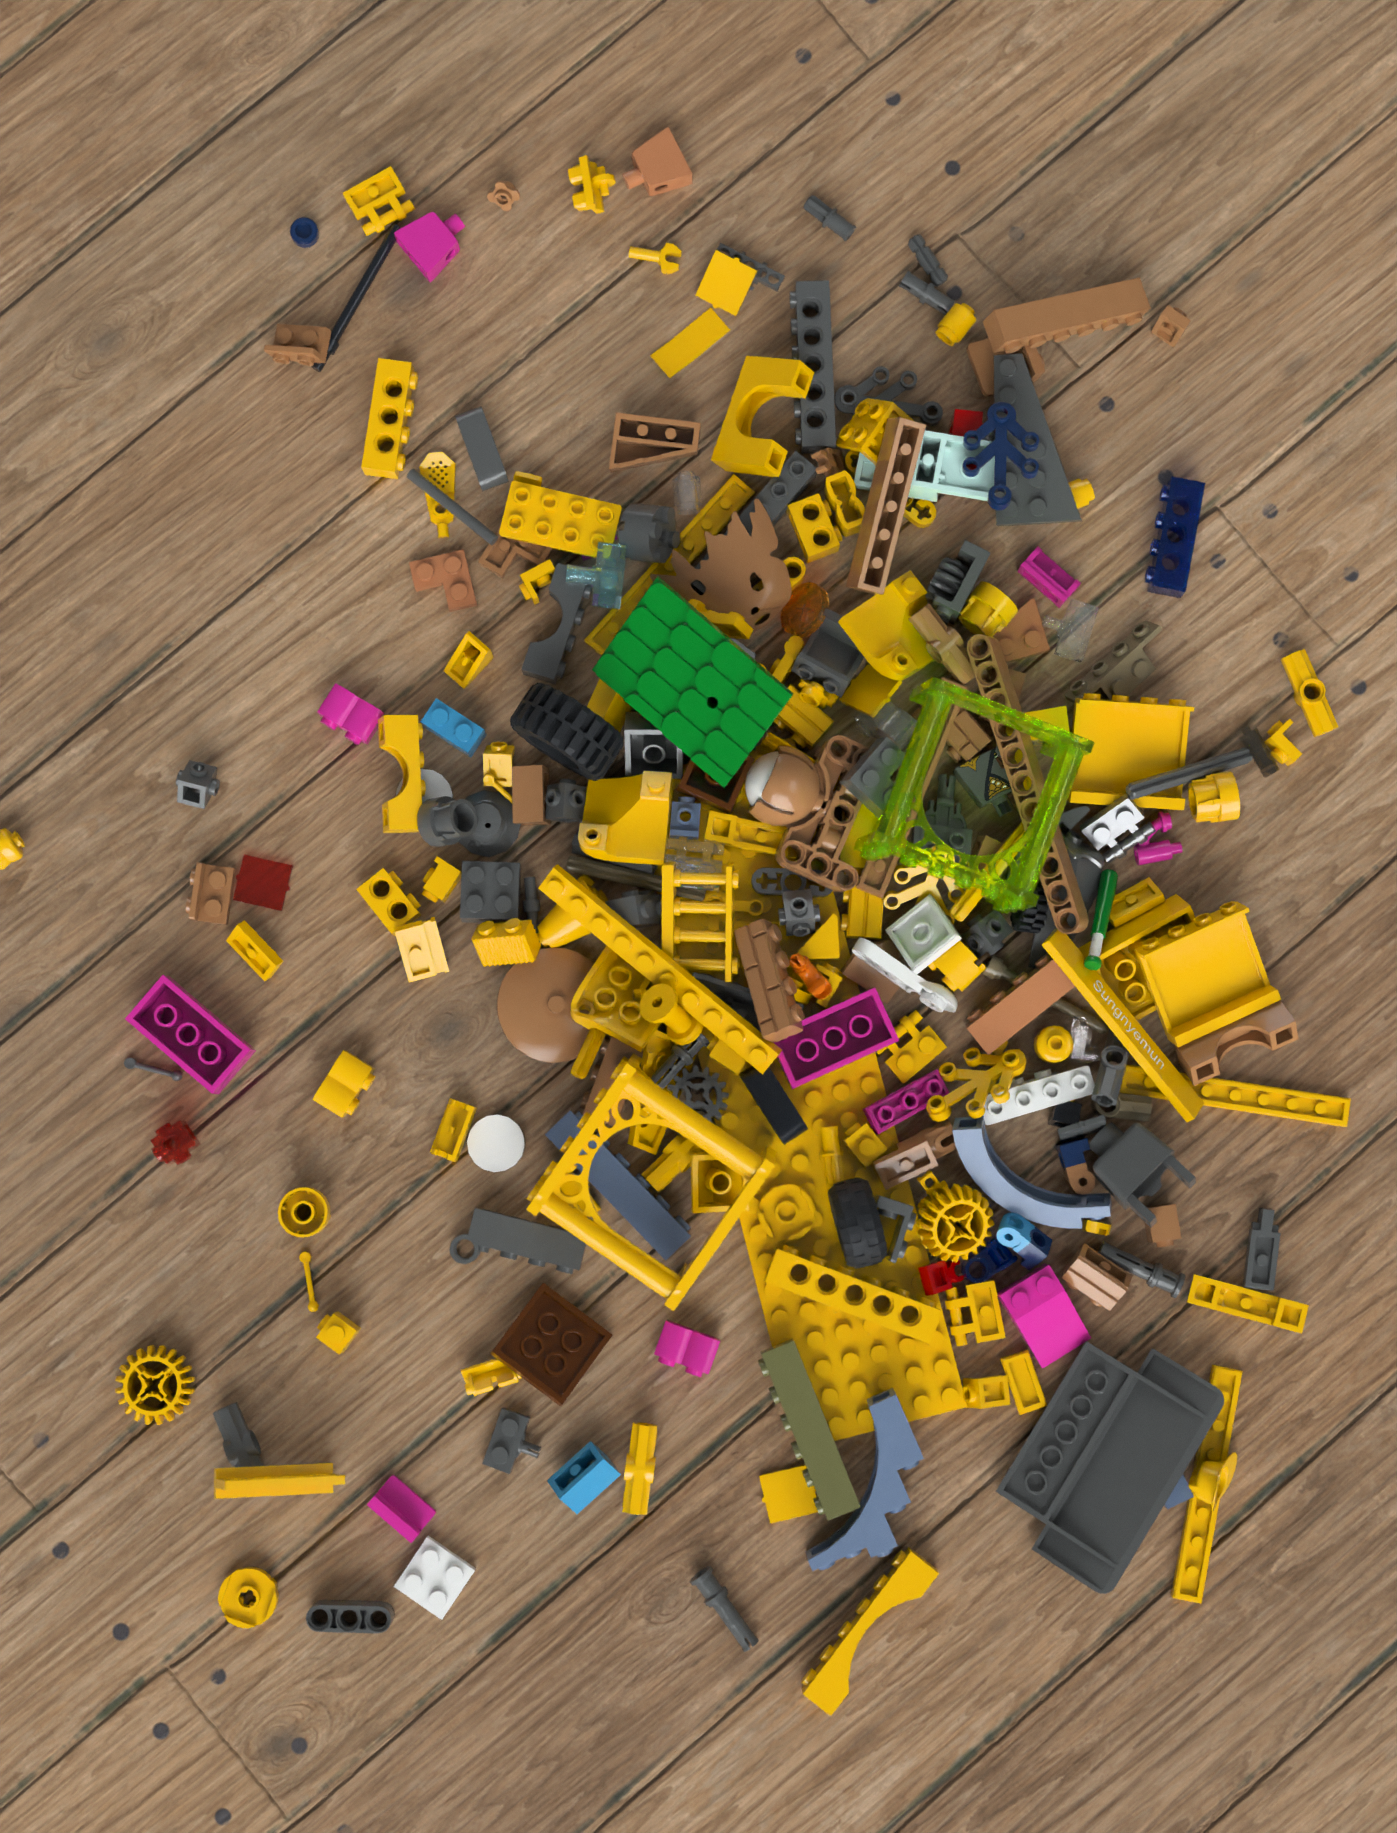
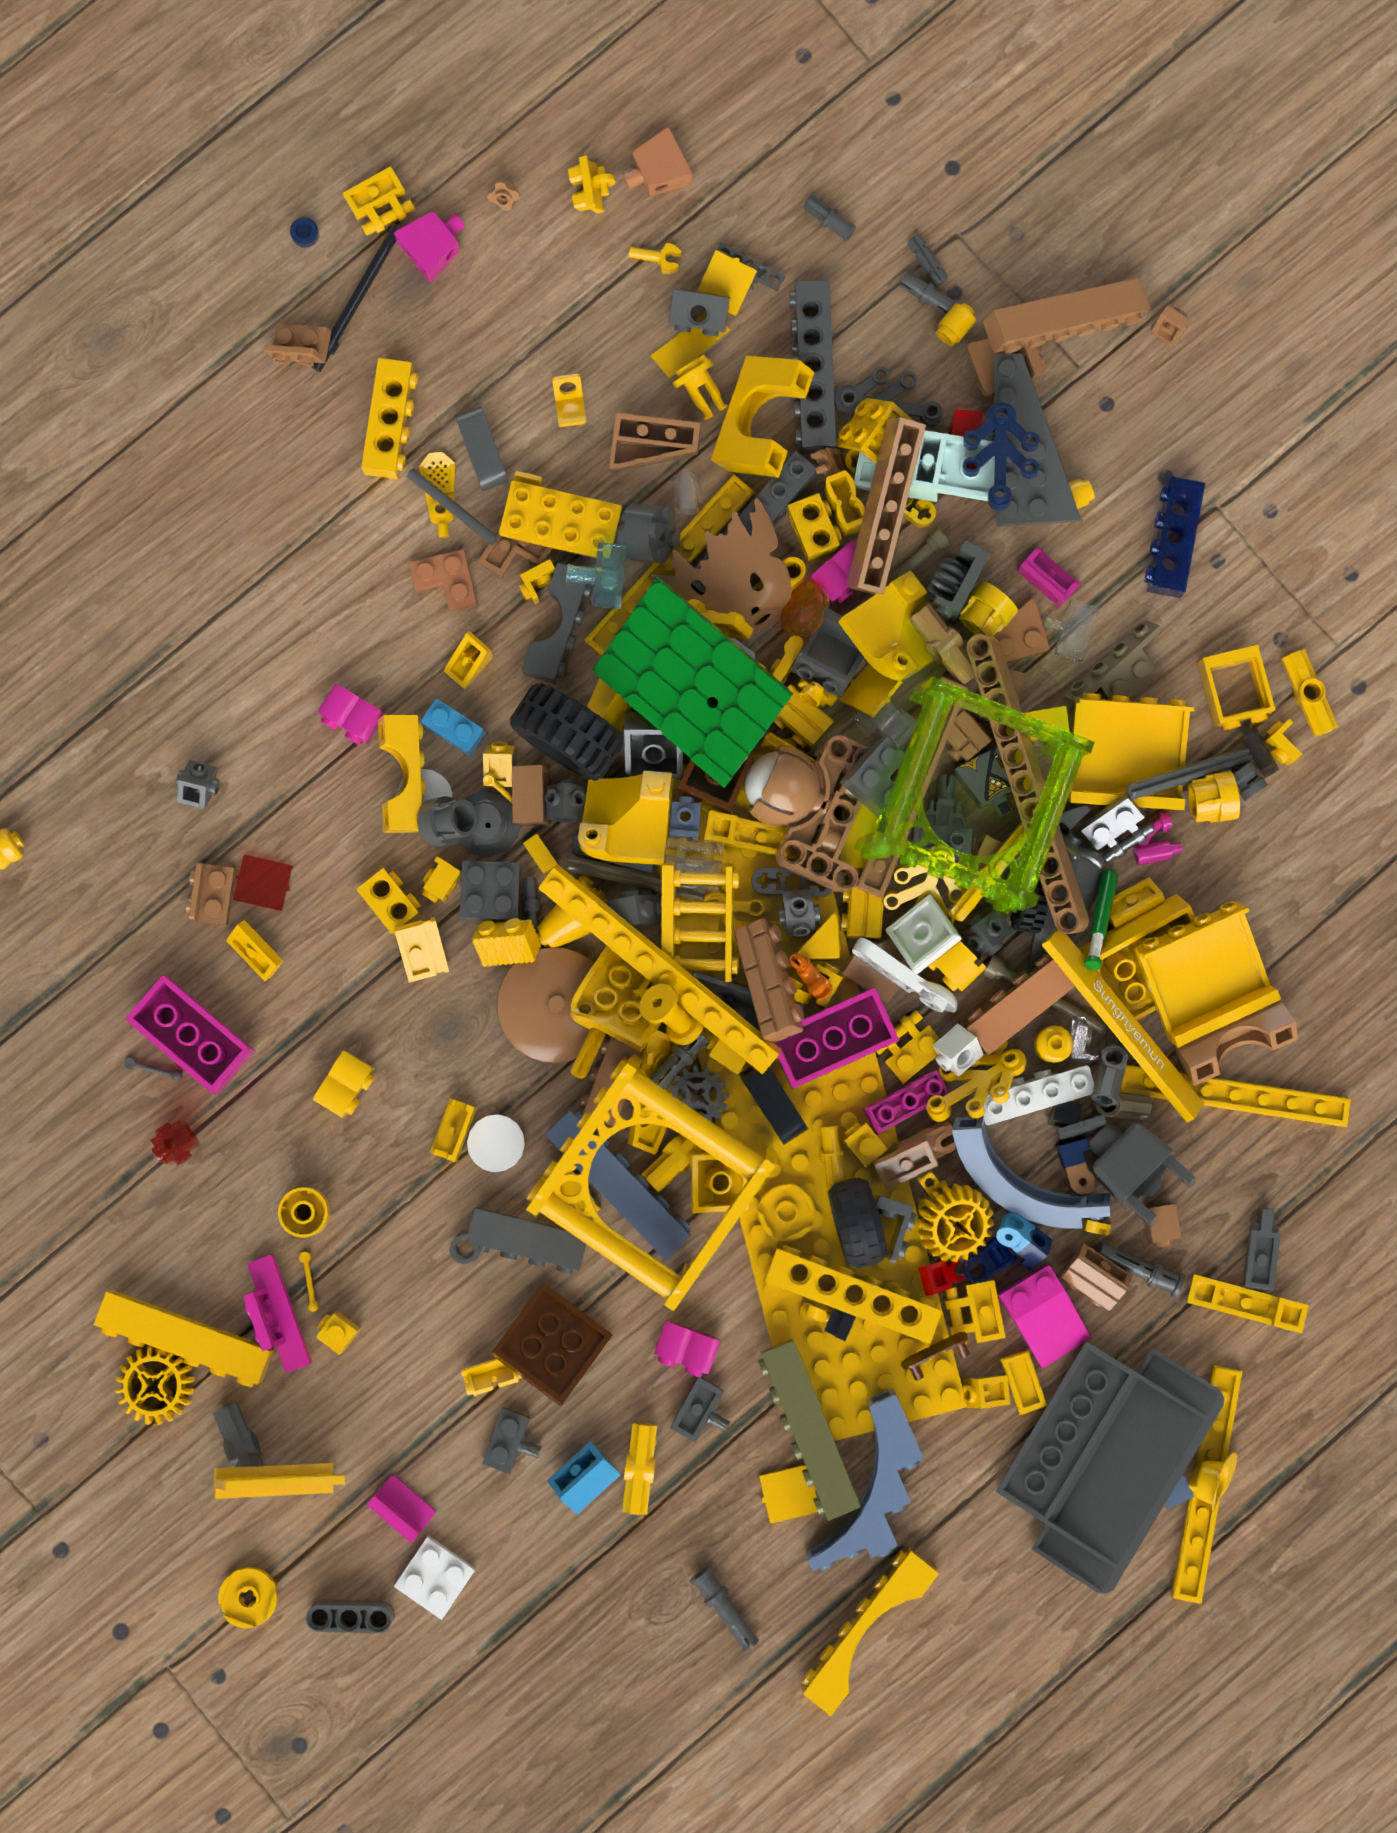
(183, 1337): none -> yellow brick
(274, 1315): none -> dark pink bracket
(540, 854): none -> yellow piece
(569, 404): none -> yellow bracket
(696, 375): none -> yellow piece
(699, 1410): none -> dark grey plate
(715, 305): none -> dark grey brick
(835, 573): none -> dark pink brick
(837, 1323): none -> black piece
(913, 1361): none -> reddish brown piece
(935, 543): none -> dark tan piece
(957, 1050): none -> white brick
(1232, 658): none -> yellow window
(1245, 774): none -> dark grey wheel

